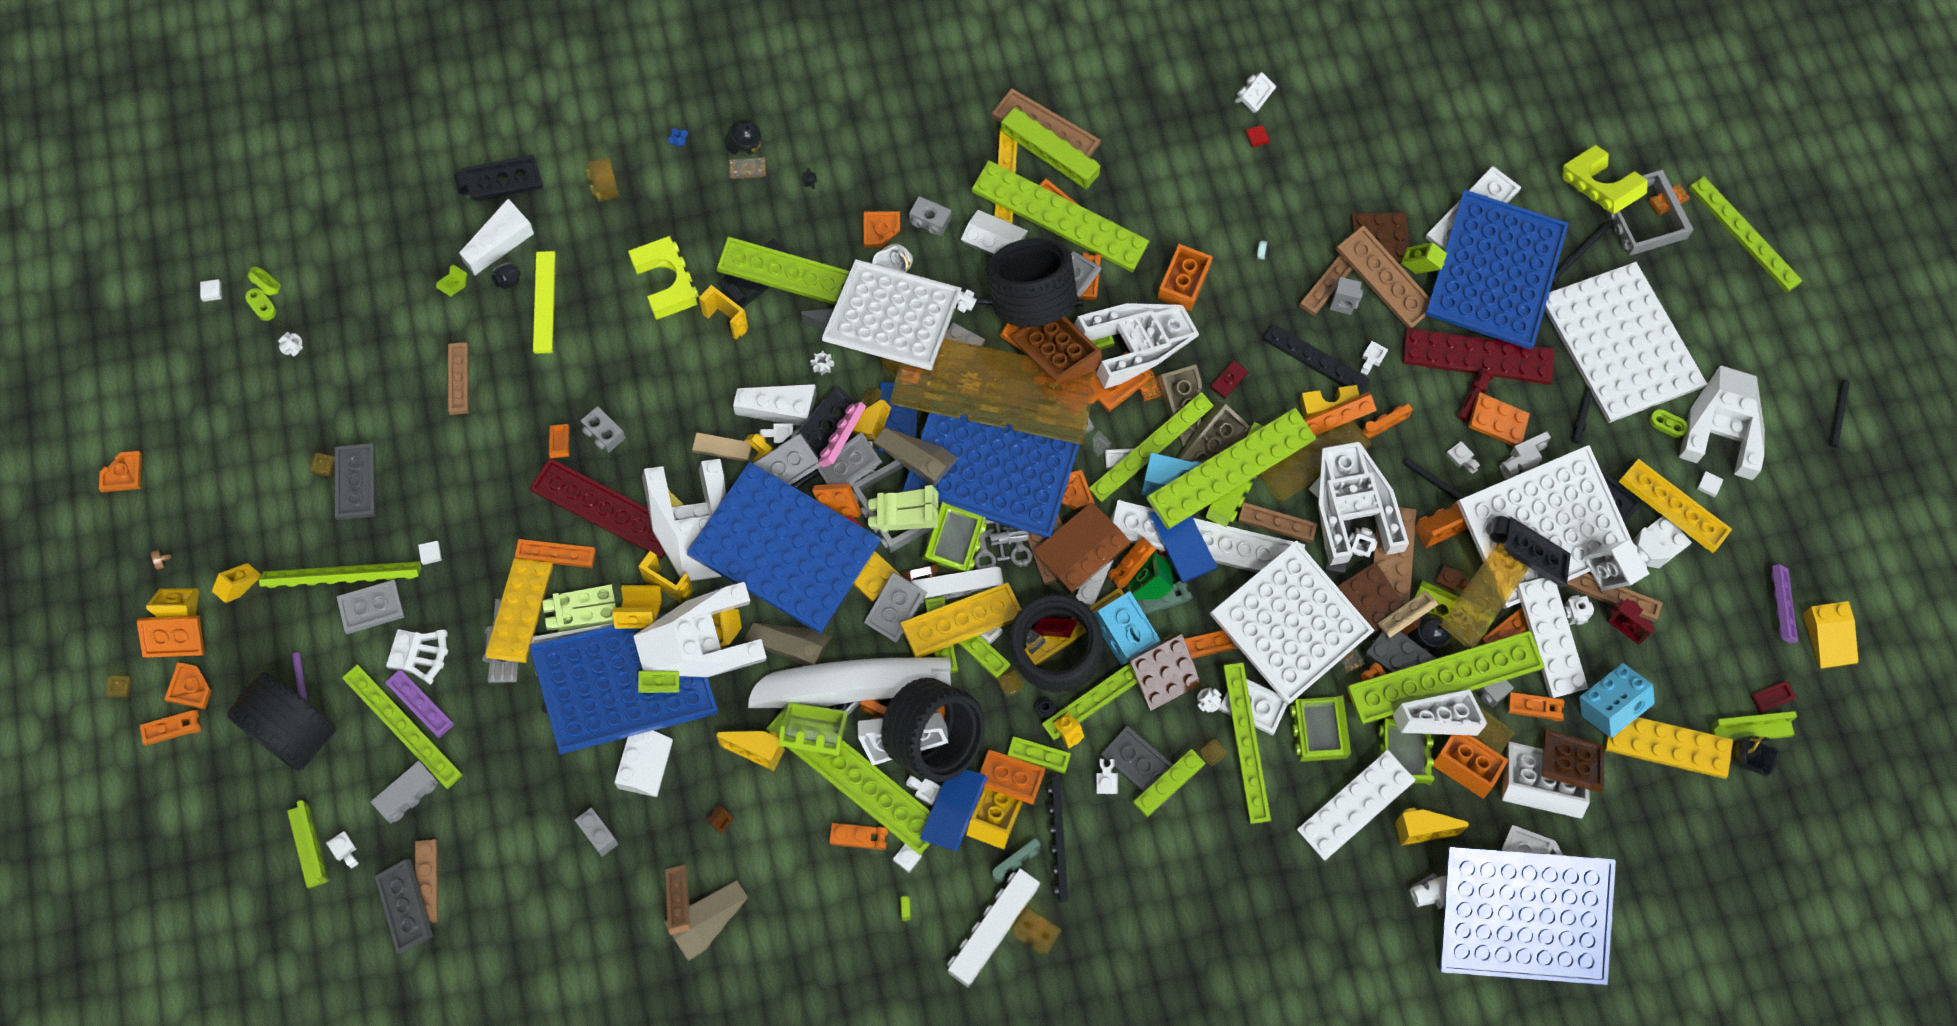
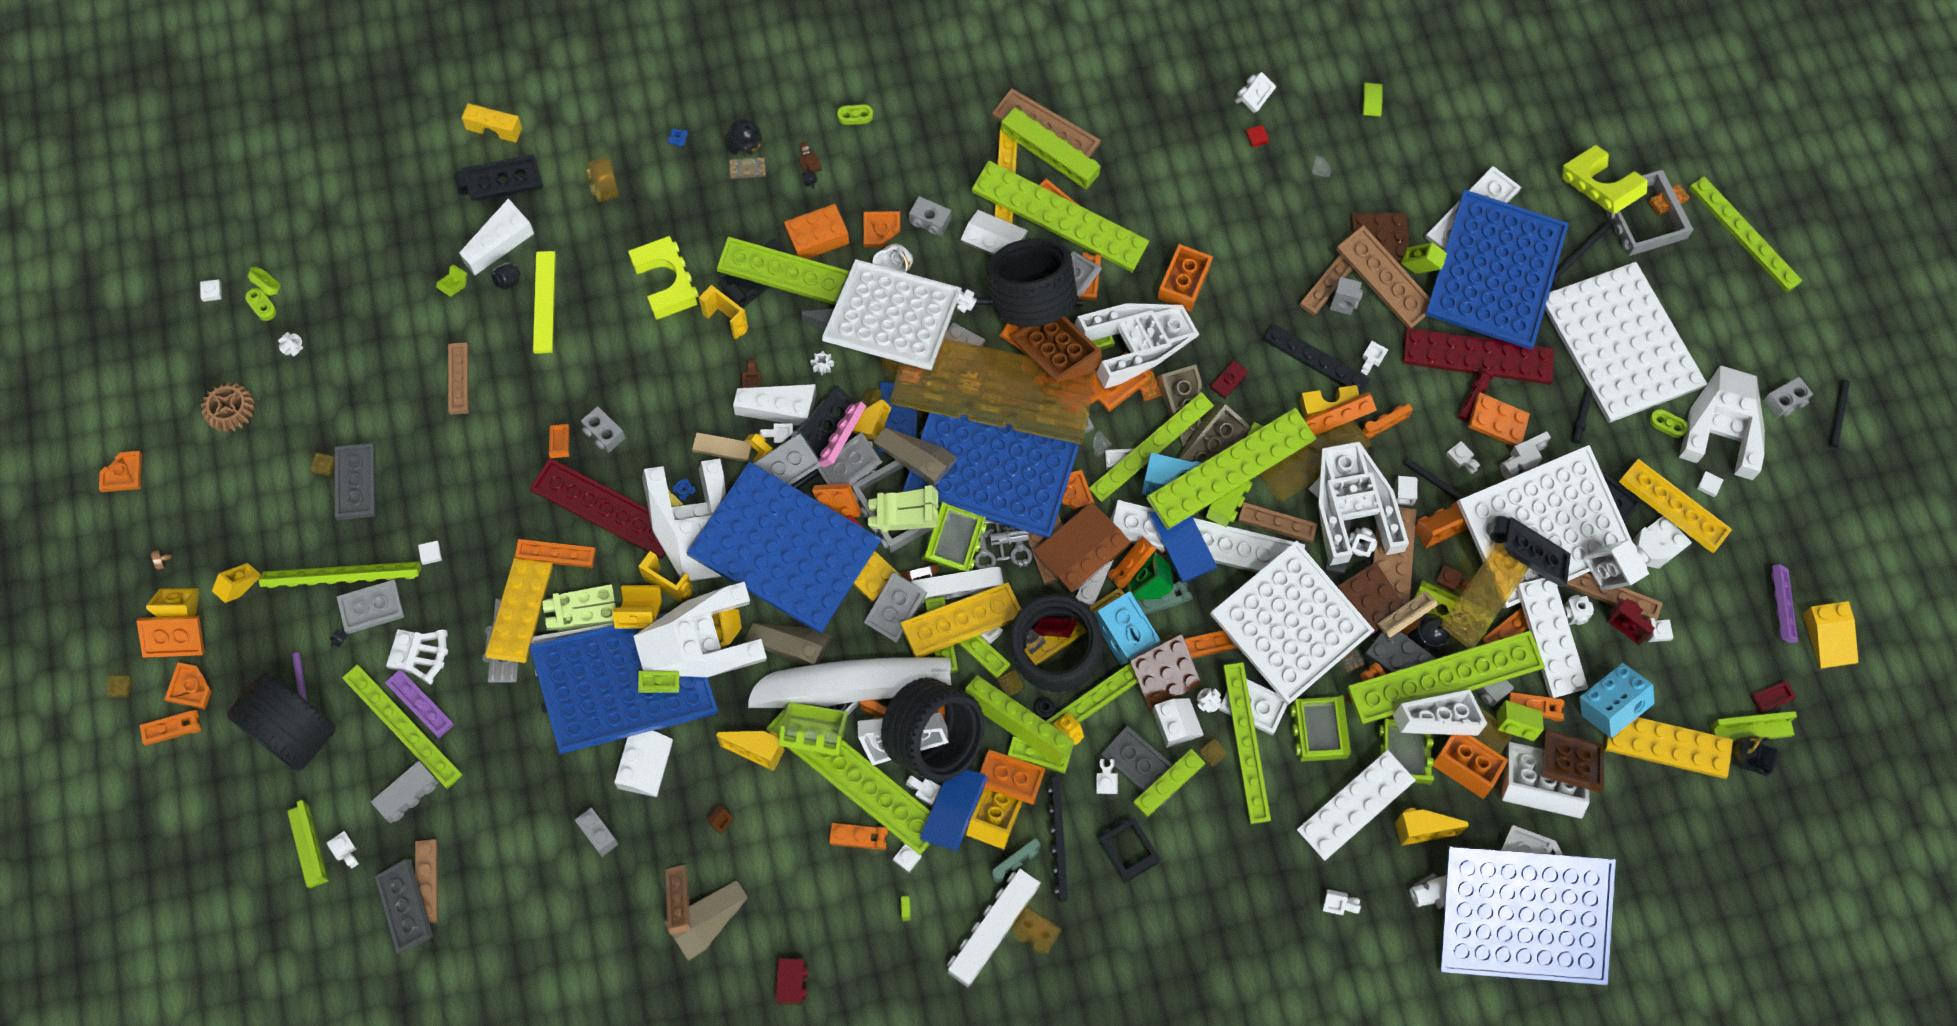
(225, 417): none -> medium nougat gear
(338, 638): none -> black plate
(504, 124): none -> yellow arch
(684, 483): none -> blue plate
(751, 378): none -> reddish brown plate
(791, 981): none -> dark red brick
(808, 160): none -> reddish brown plate
(817, 232): none -> orange brick
(855, 114): none -> lime plate
(1021, 721): none -> lime brick
(1137, 869): none -> black window
(1177, 721): none -> white slope
(1262, 250): light aqua tile -> none
(1321, 167): none -> clear tile
(1337, 902): none -> white plate
(1372, 99): none -> lime slope
(1406, 490): none -> white panel
(1520, 720): none -> lime brick
(1662, 631): none -> white bracket
(1787, 396): none -> light grey brick

